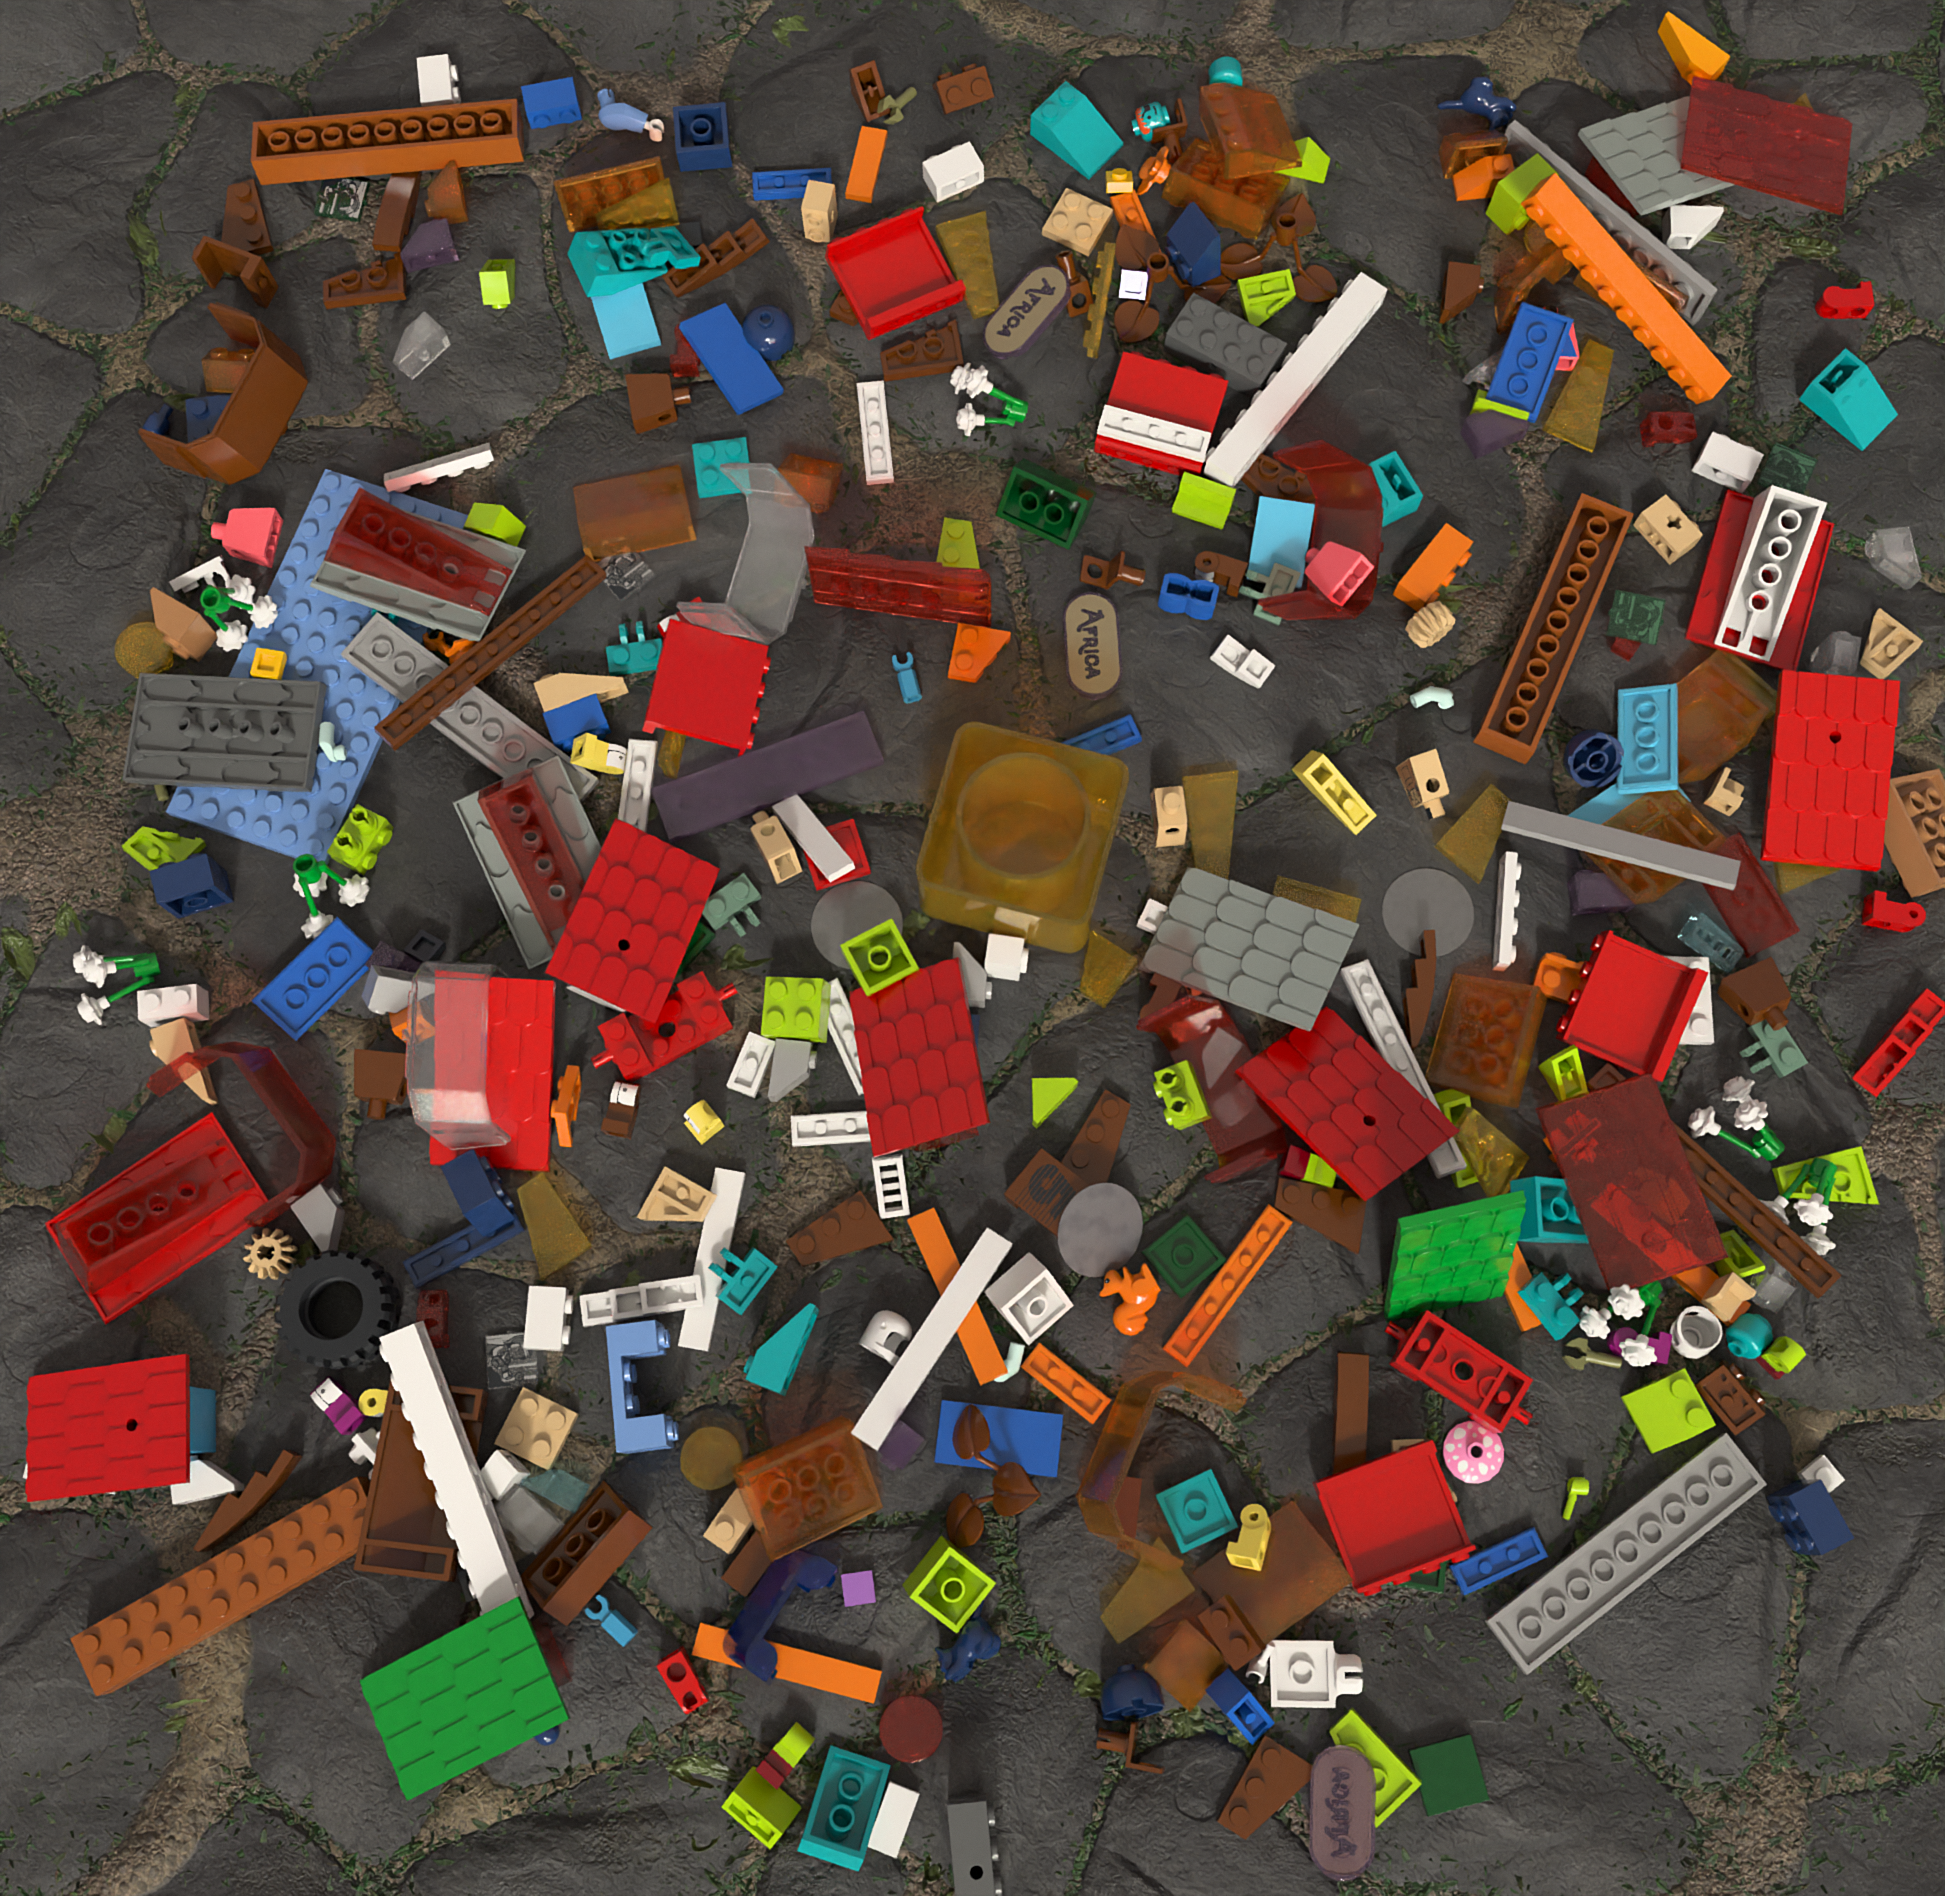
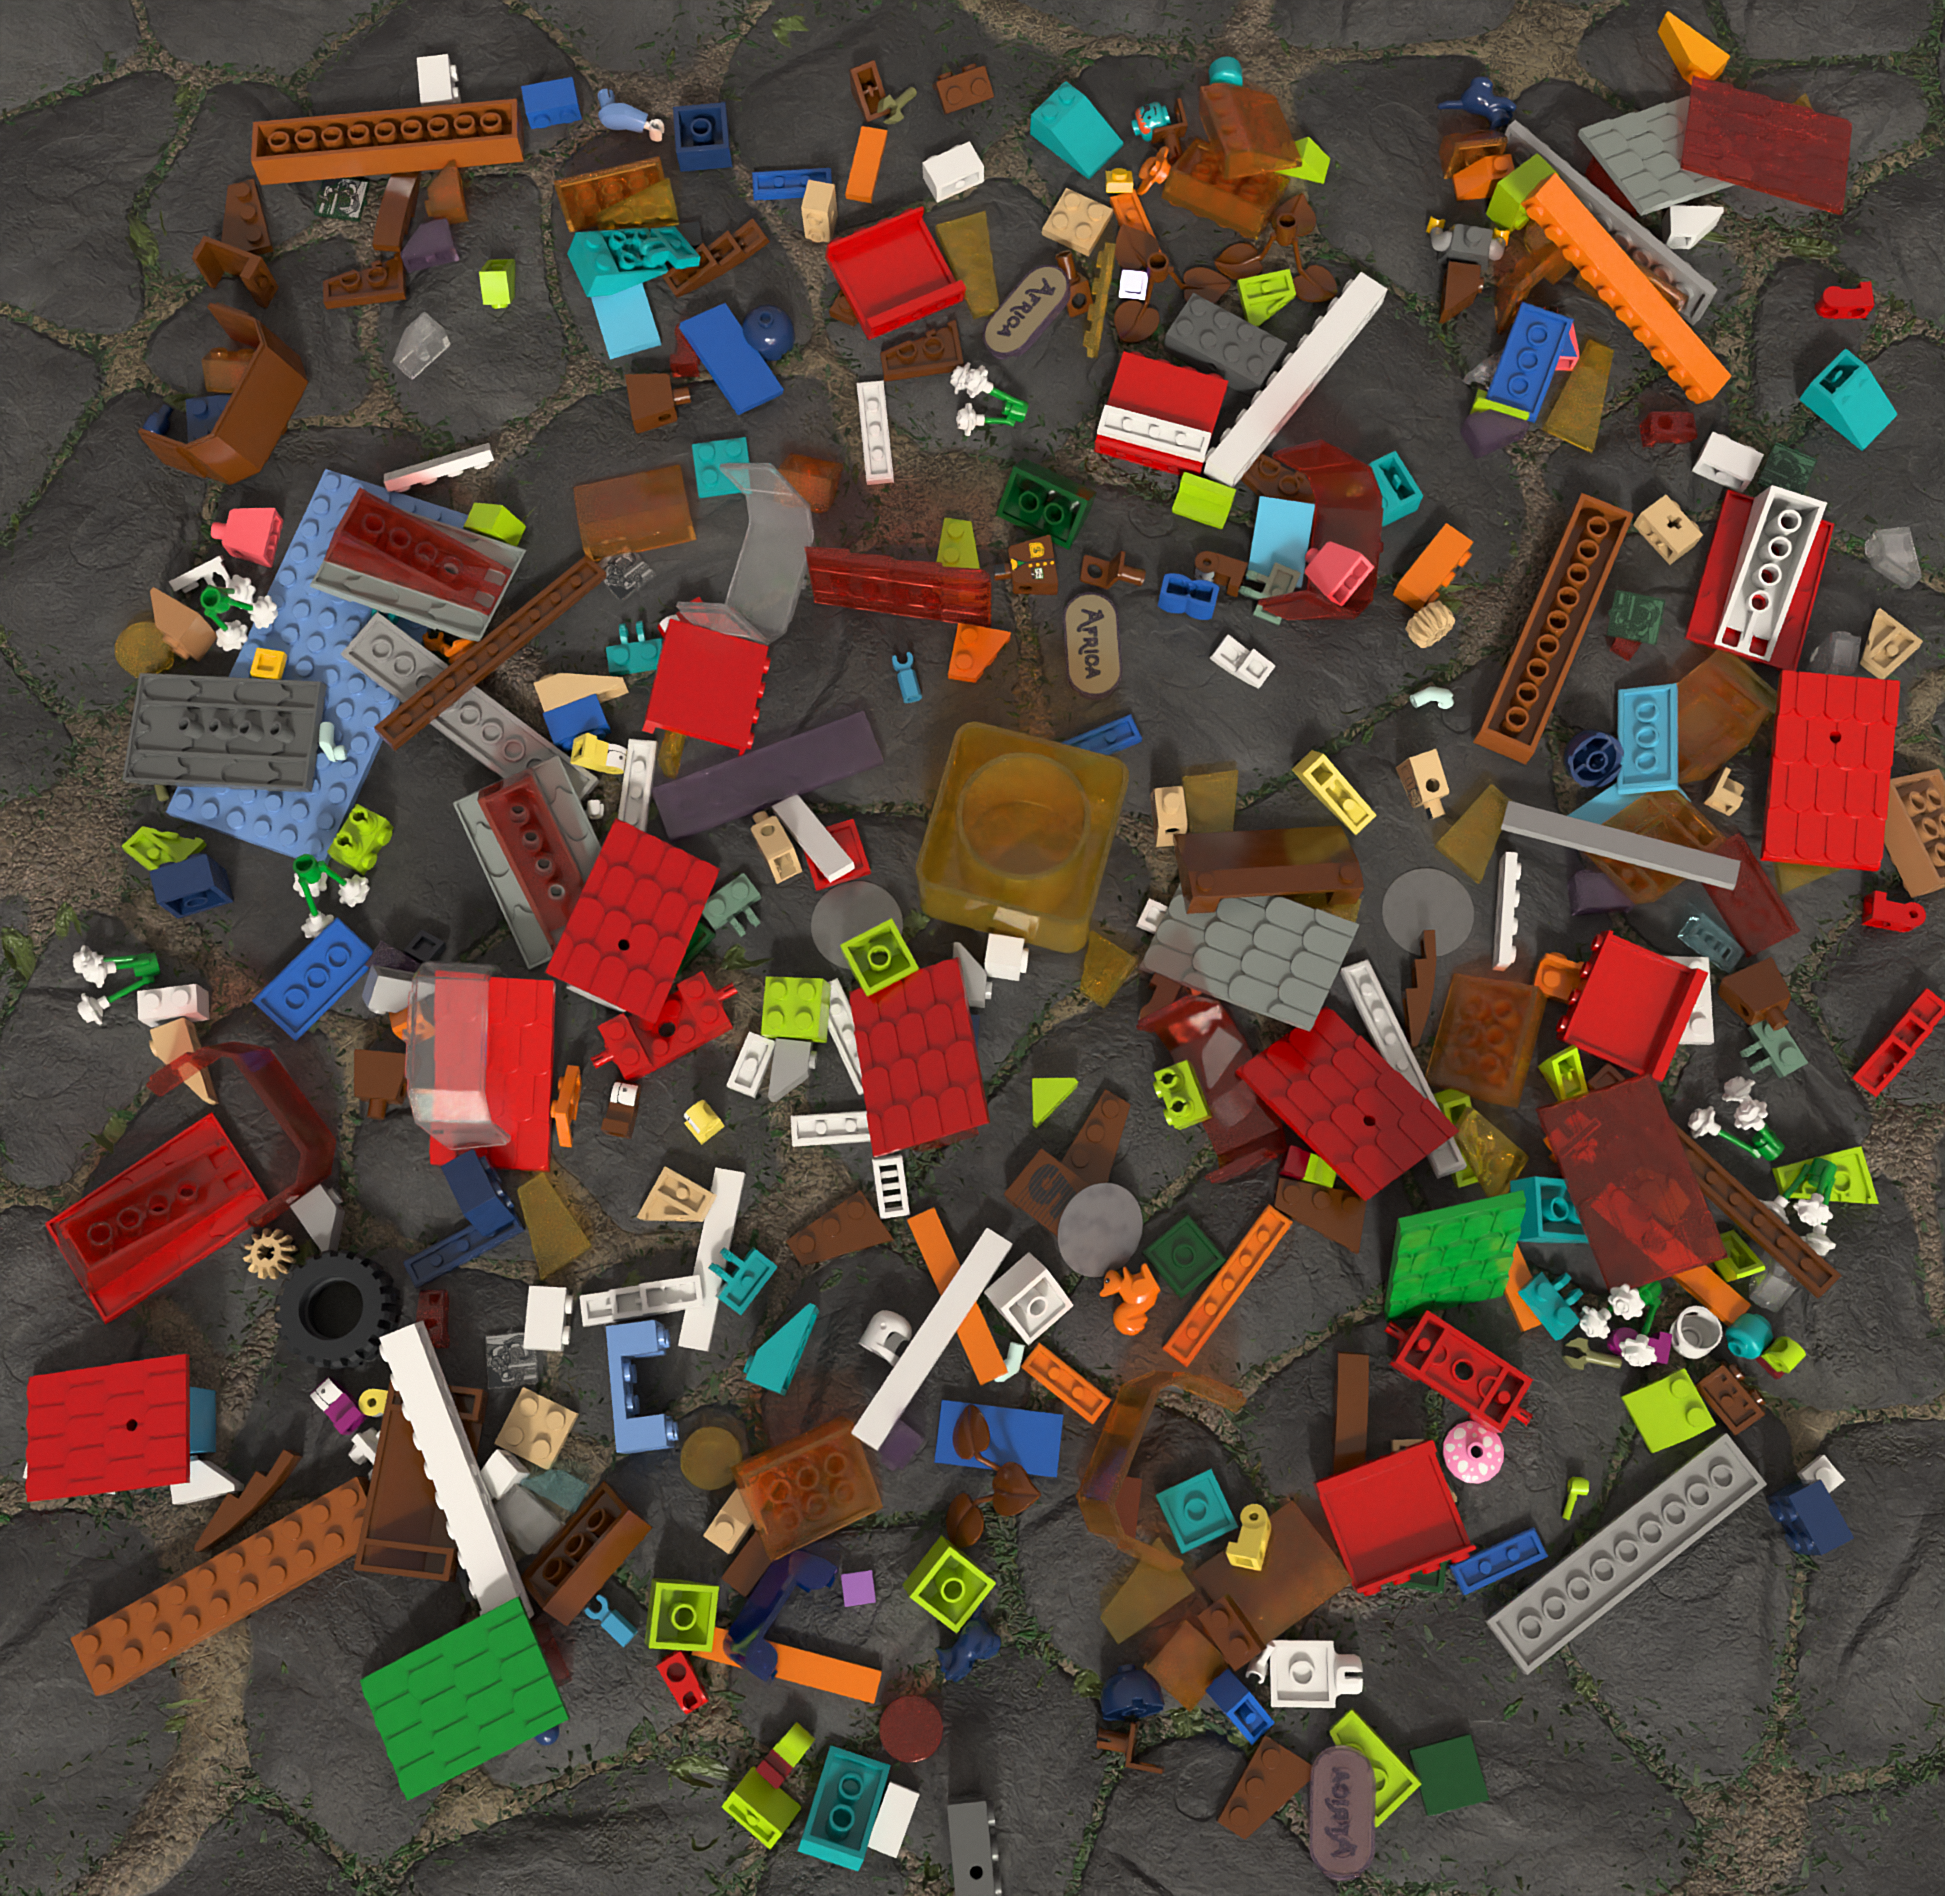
(594, 810): none -> white hand
(681, 1615): none -> lime slope
(1030, 567): none -> reddish brown torso
(1194, 246): dark blue slope -> none
(1266, 865): none -> reddish brown slope
(1467, 243): none -> dark grey torso
(1727, 1295): tan panel -> none

